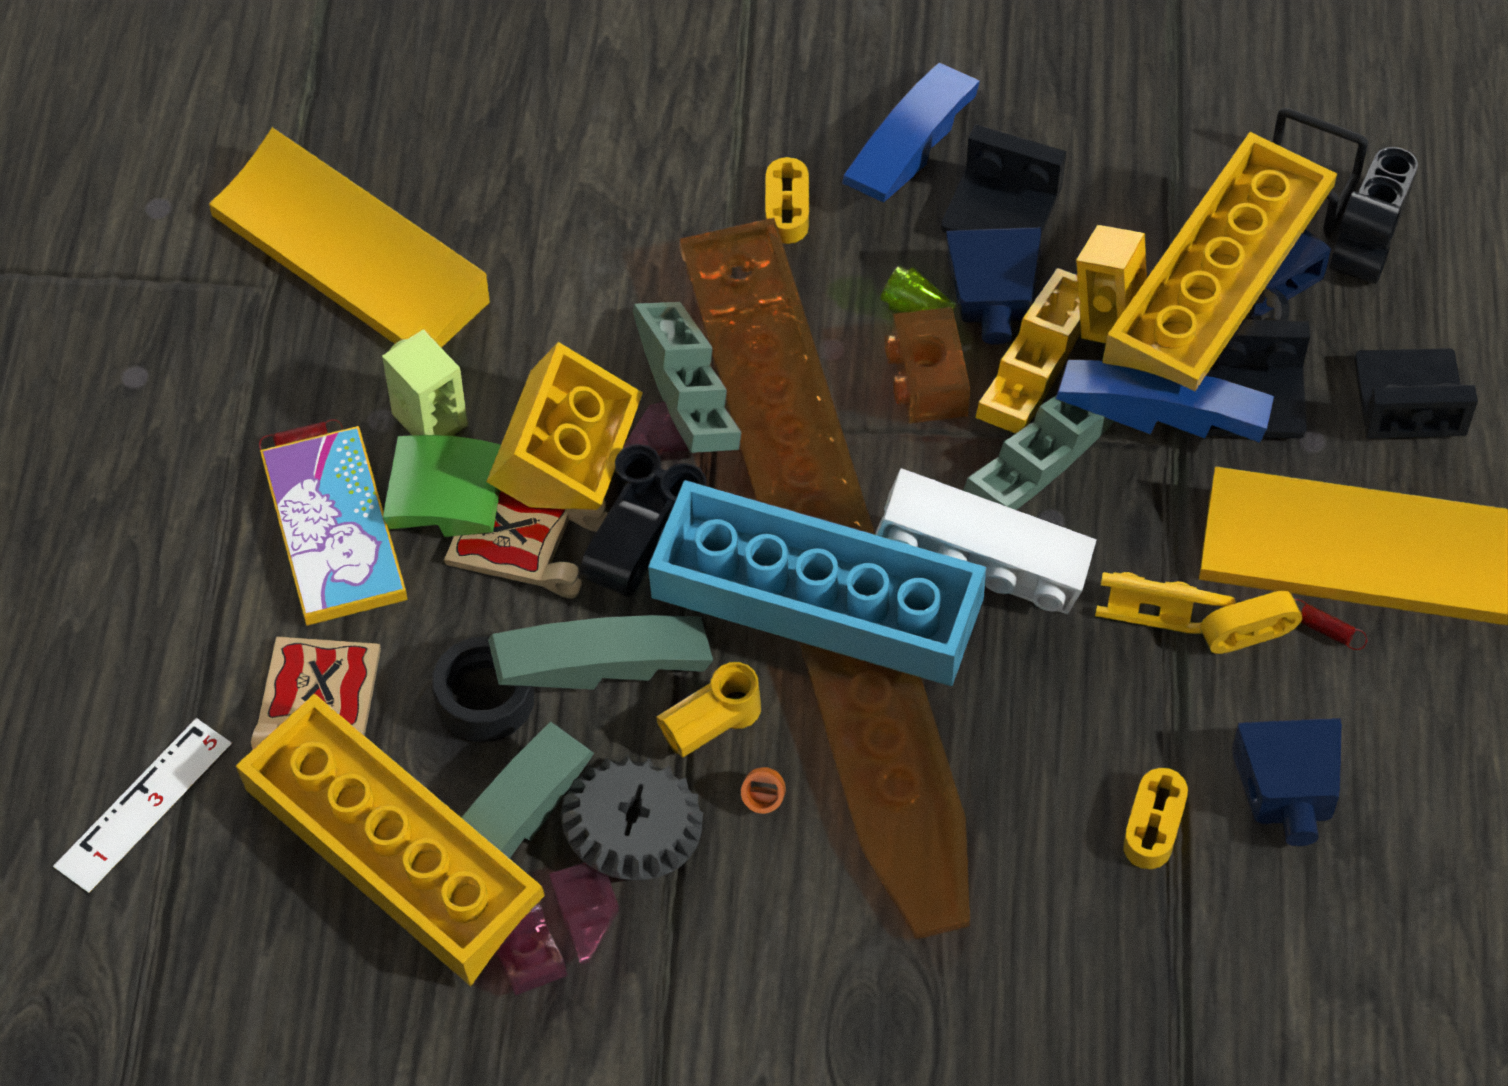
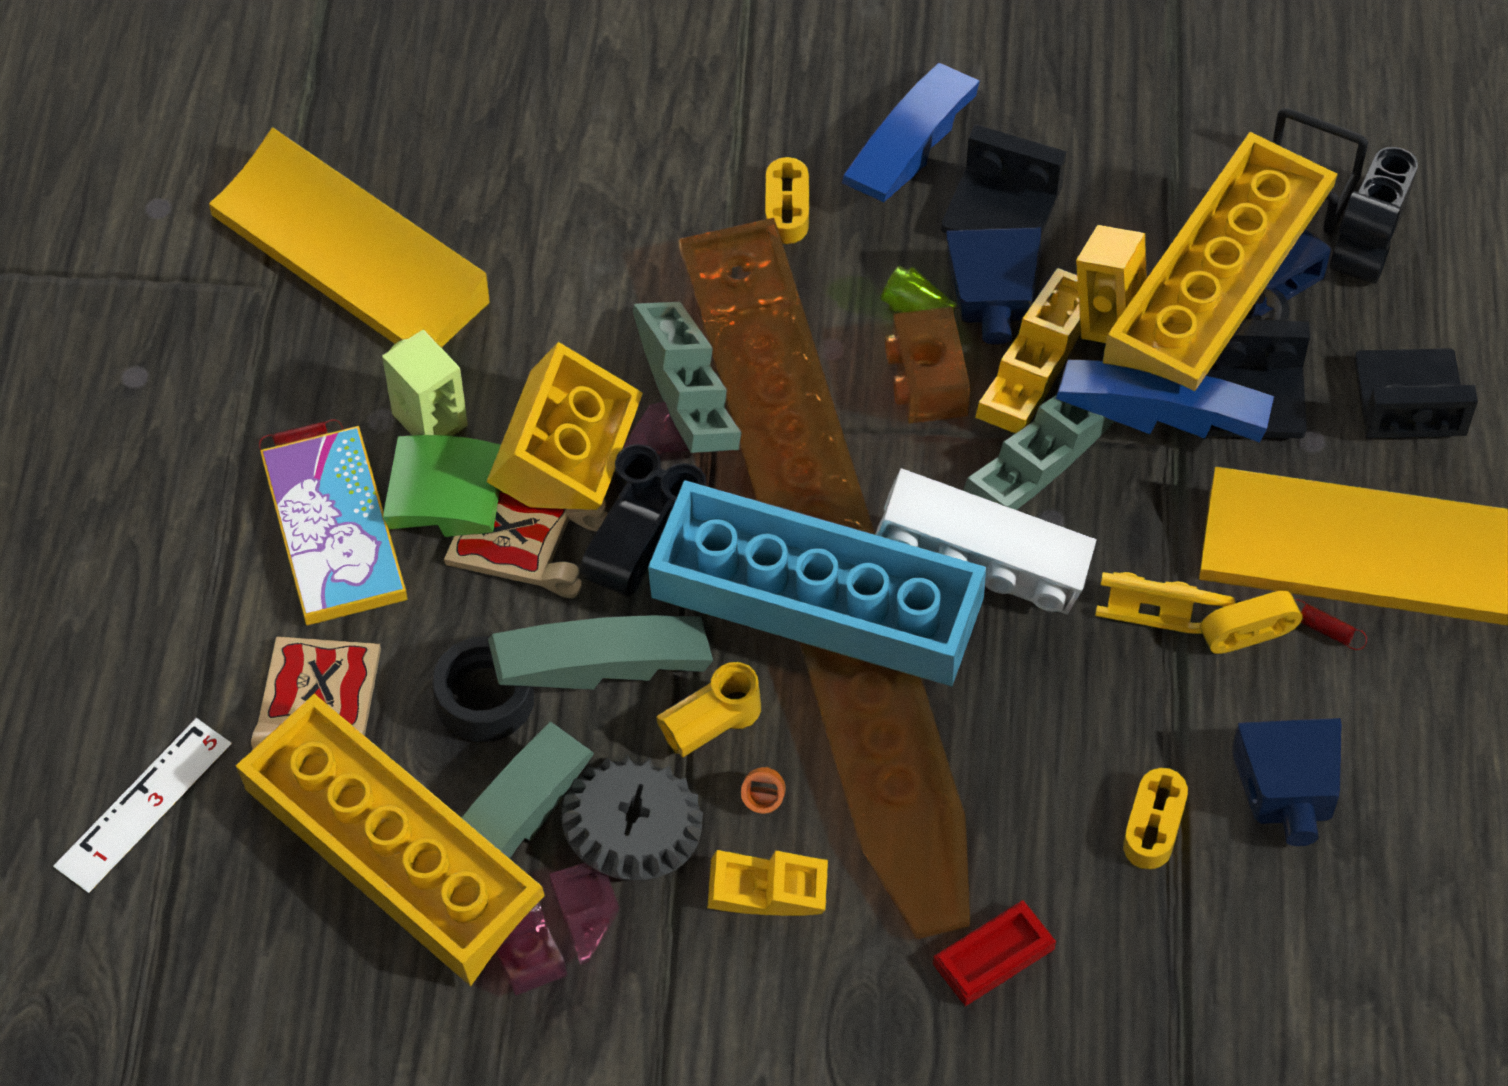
(760, 886): none -> yellow slope
(994, 953): none -> red tile

